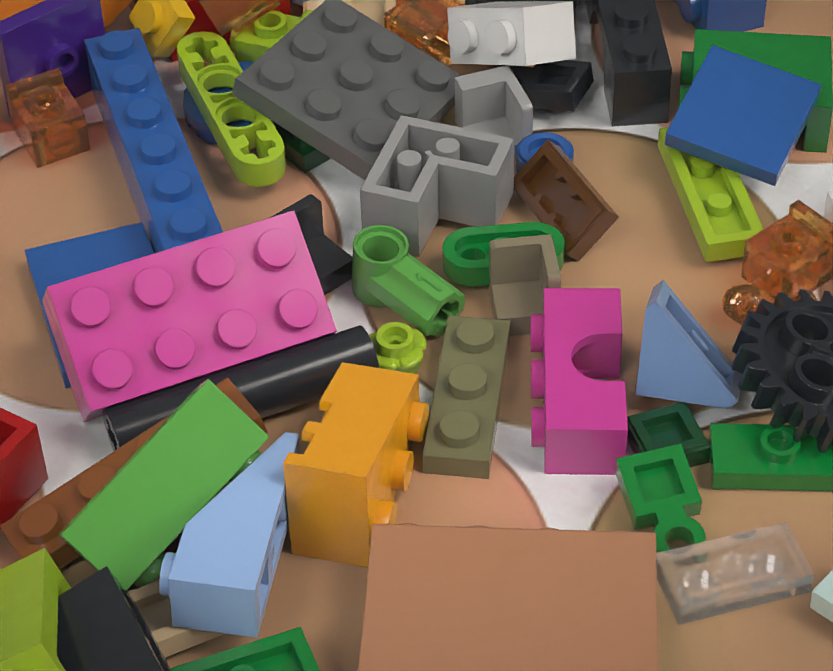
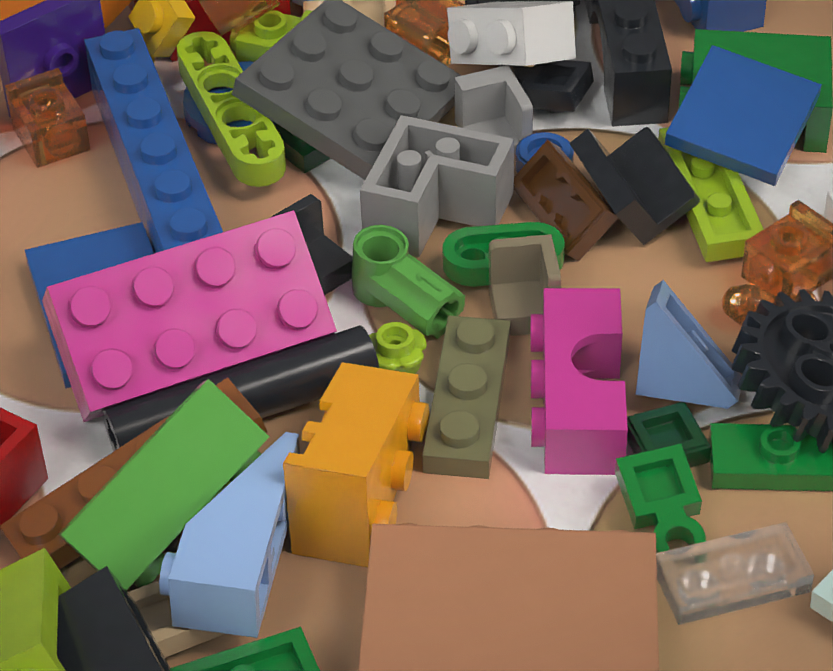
(638, 182): none -> black panel

